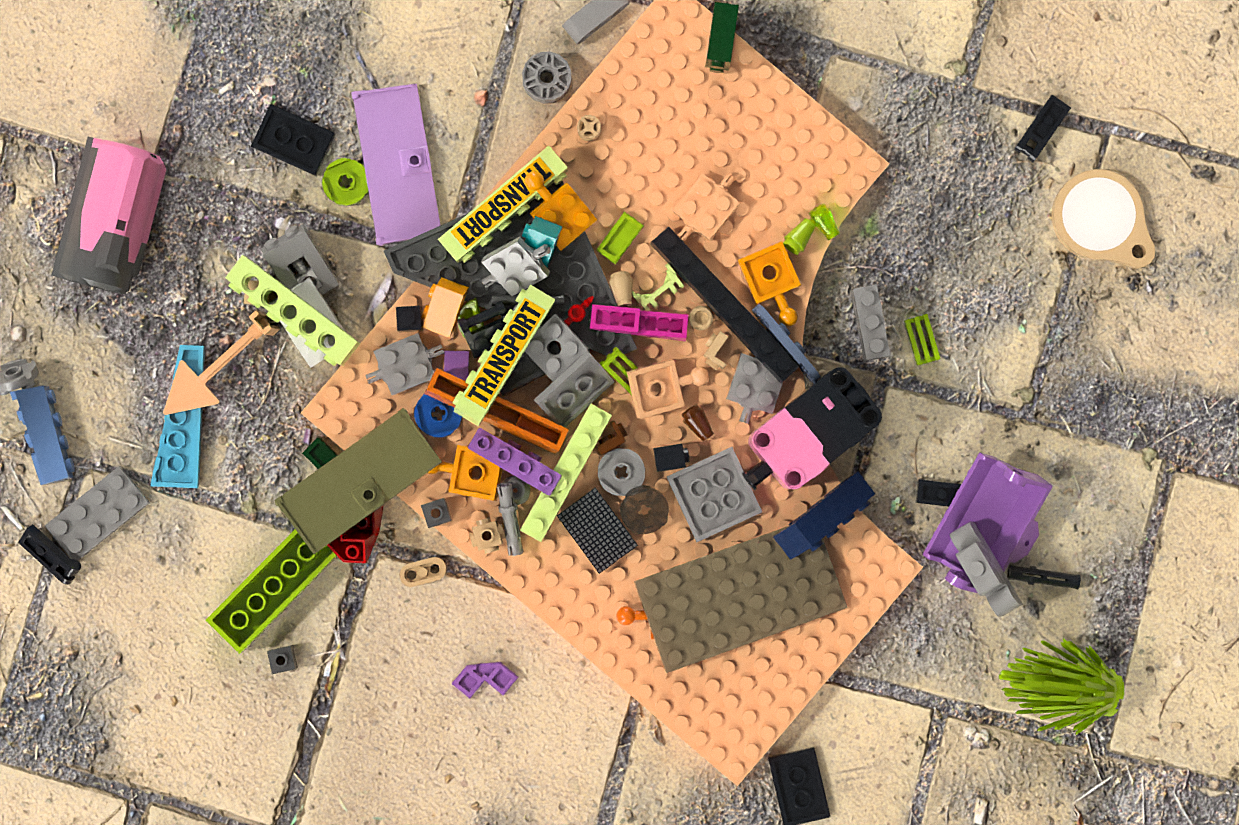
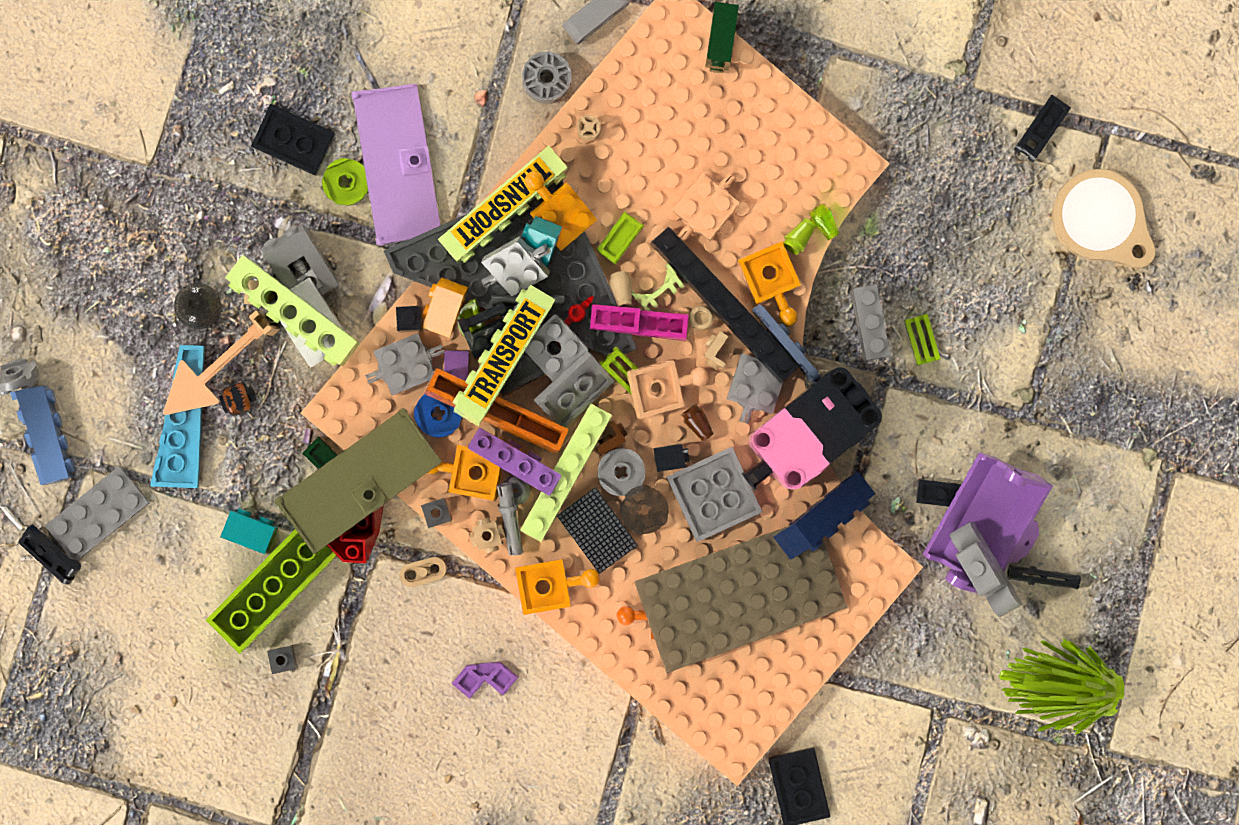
(109, 216): piece -> none
(207, 310): none -> clear smoke cylinder
(237, 399): none -> black head
(249, 531): none -> teal brick
(554, 574): none -> light orange plate

